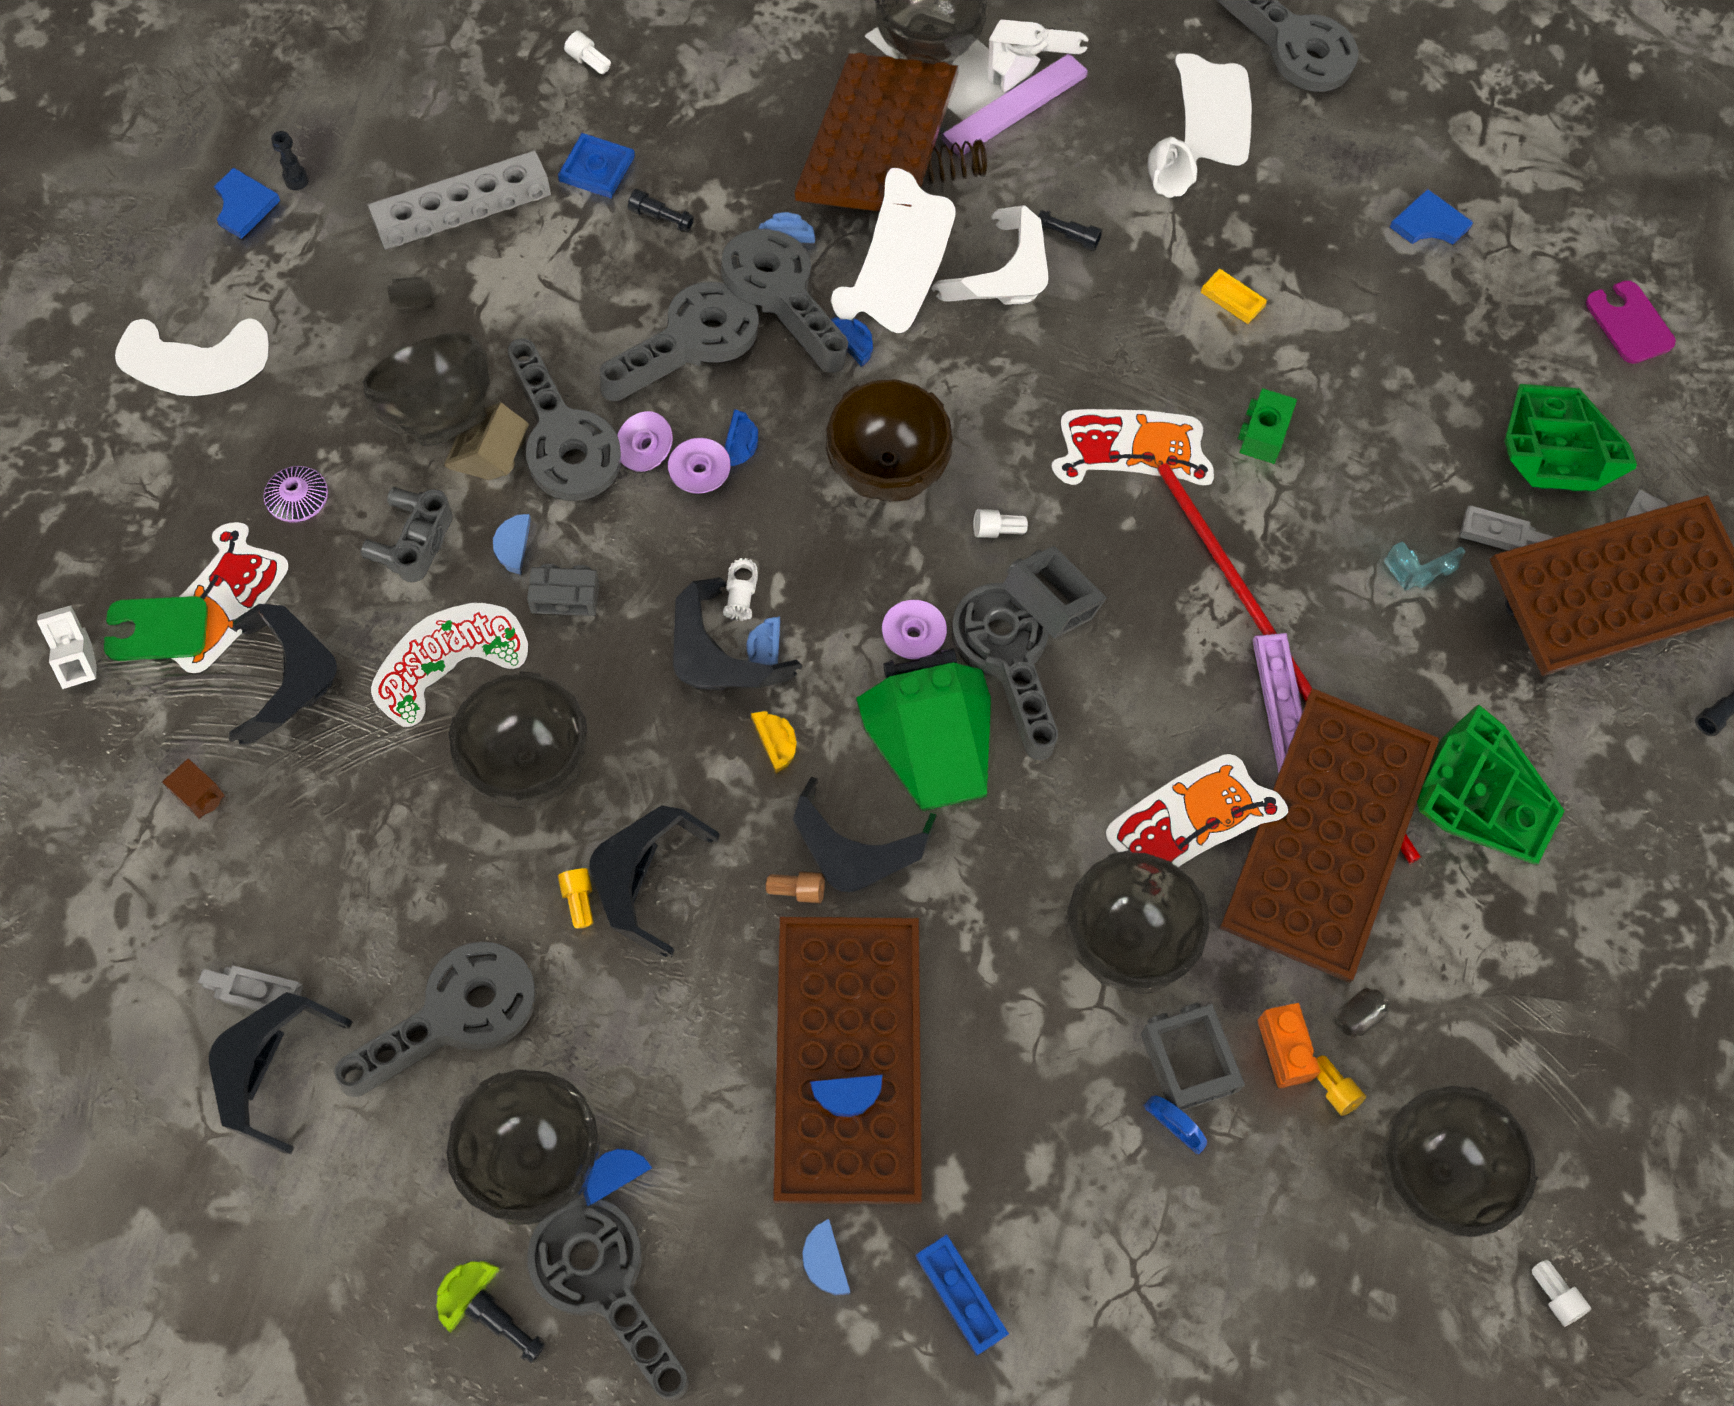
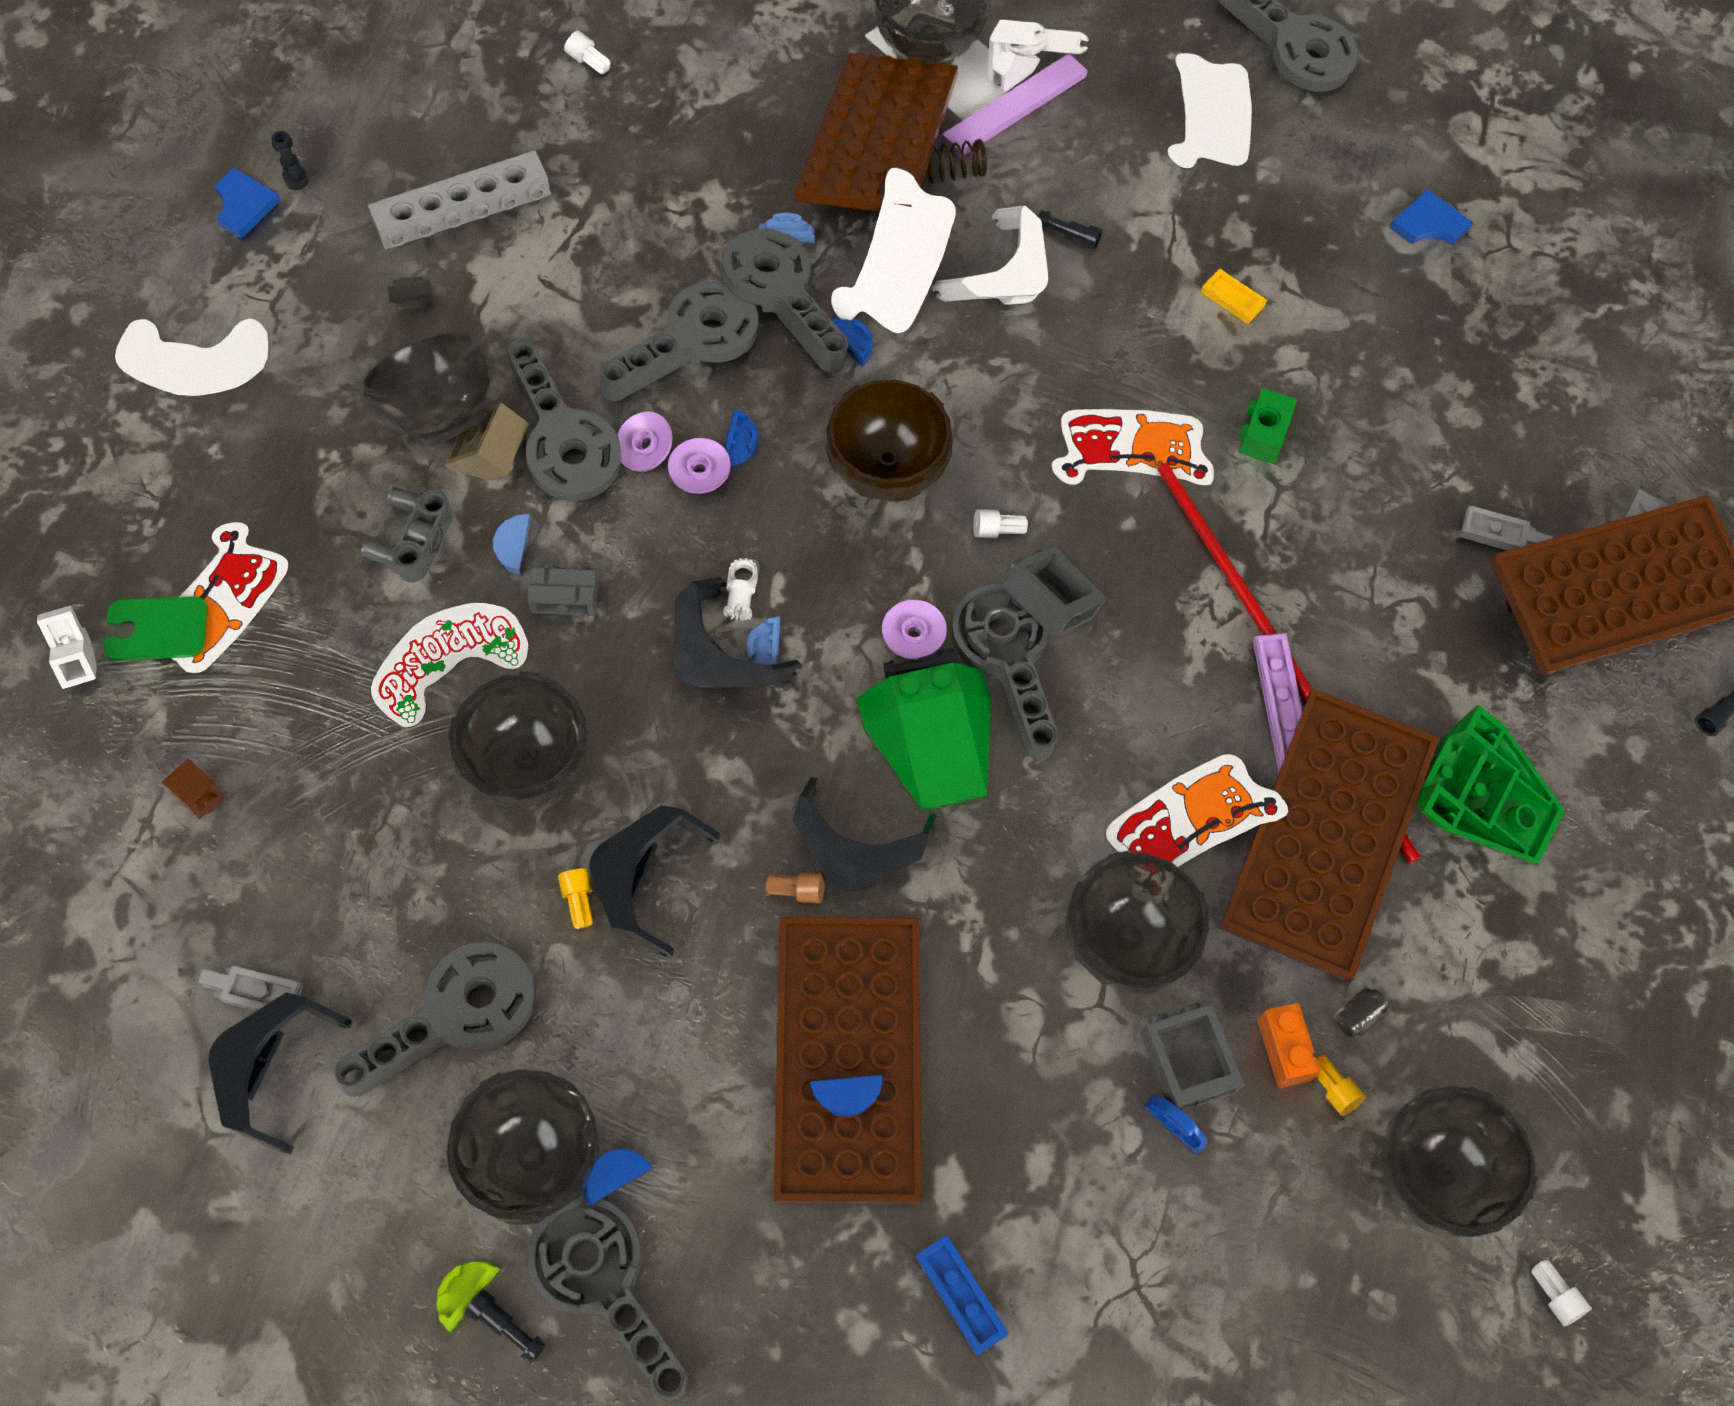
(296, 504): dish -> none
(306, 670): black piece -> none
(596, 165): blue tile -> none
(641, 203): black piece -> none
(777, 738): yellow tile -> none
(823, 1261): medium blue tile -> none
(1171, 167): white hair -> none
(1410, 573): clear light blue bracket -> none
(1564, 440): green wedge -> none
(1634, 328): magenta piece -> none

